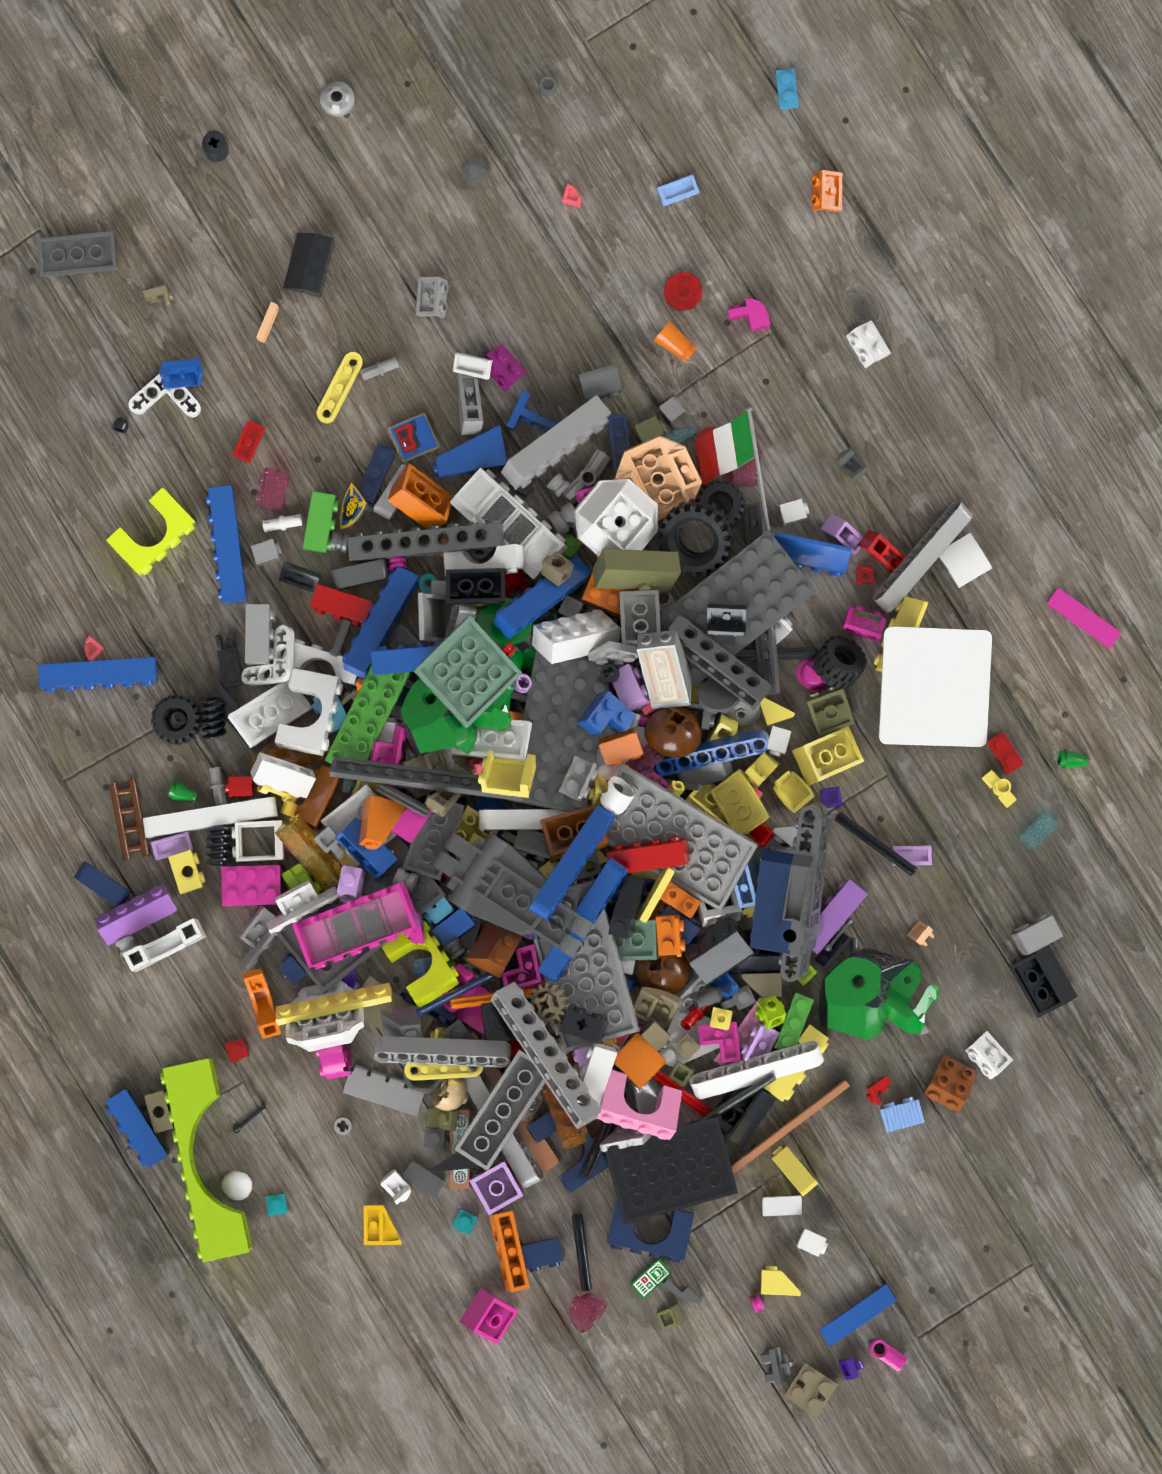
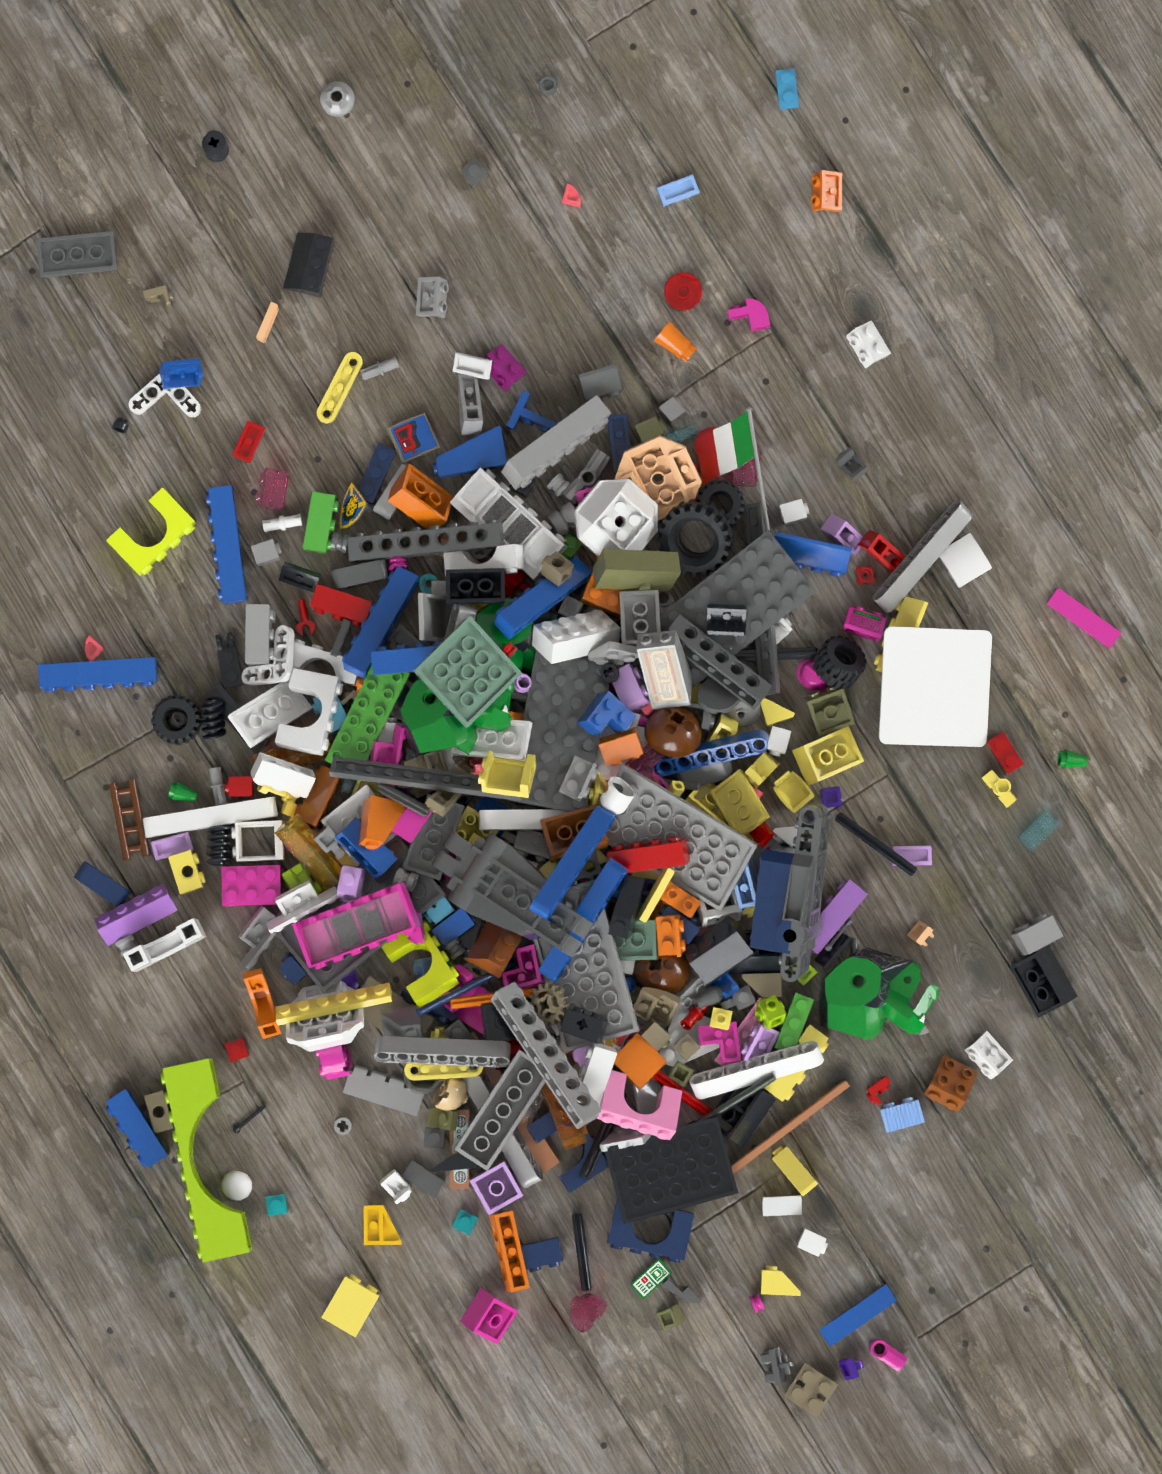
(304, 619): none -> red bar
(351, 1305): none -> light yellow panel

